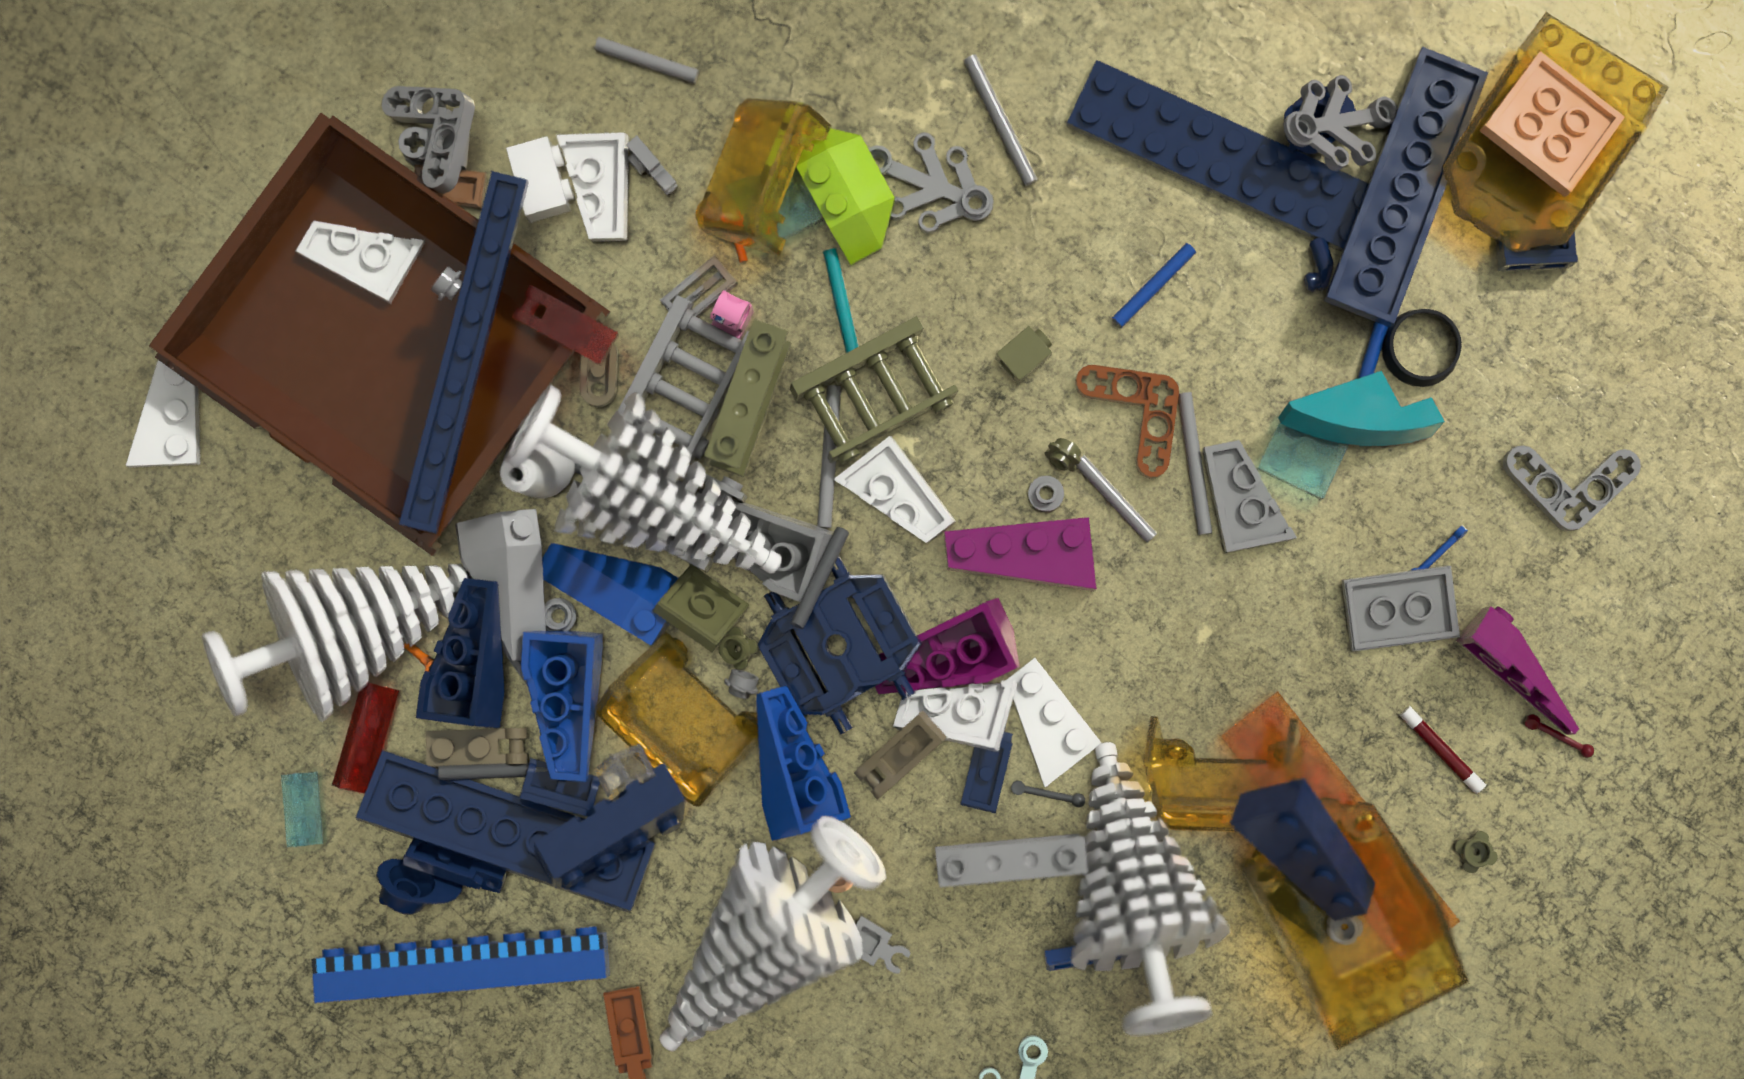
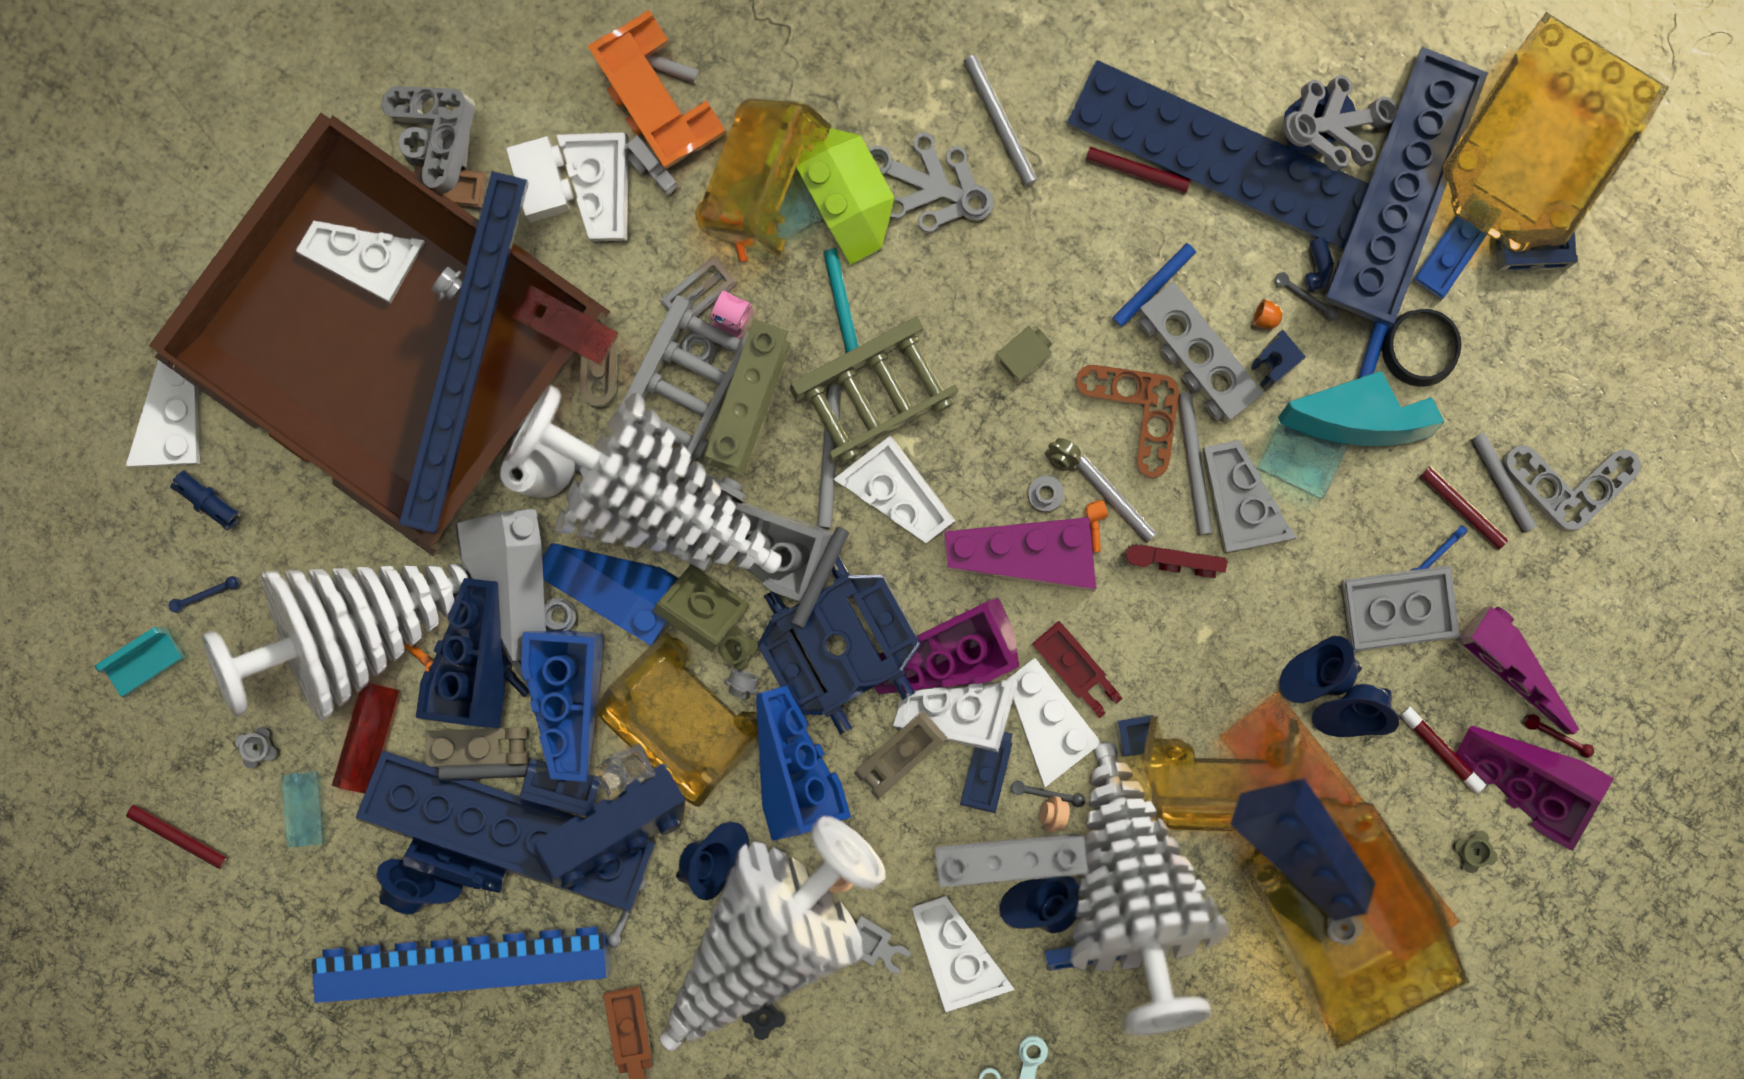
(141, 660): none -> teal panel
(176, 836): none -> dark red bar
(178, 605): none -> dark blue hinge
(205, 500): none -> dark blue pin
(246, 742): none -> light grey plate
(510, 676): none -> dark blue hand
(614, 939): none -> light grey hinge
(652, 109): none -> orange bracket
(694, 338): none -> light grey plate
(708, 862): none -> dark blue piece
(762, 1028): none -> black plate
(956, 956): none -> white wing
(1042, 904): none -> dark blue piece
(1054, 814): none -> light nougat plate
(1074, 666): none -> dark red hinge
(1096, 511): none -> orange hand
(1132, 735): none -> dark blue panel
(1137, 169): none -> dark red bar
(1172, 560): none -> dark red hinge
(1173, 304): none -> light grey brick
(1267, 315): none -> orange hinge
(1281, 356): none -> dark blue hinge
(1282, 280): none -> dark grey hinge
(1320, 671): none -> dark blue piece
(1360, 712): none -> dark blue piece
(1449, 257): none -> blue tile
(1464, 508): none -> dark red bar
(1504, 482): none -> light grey bar
(1544, 784): none -> magenta wedge
(1552, 124): light nougat plate -> none

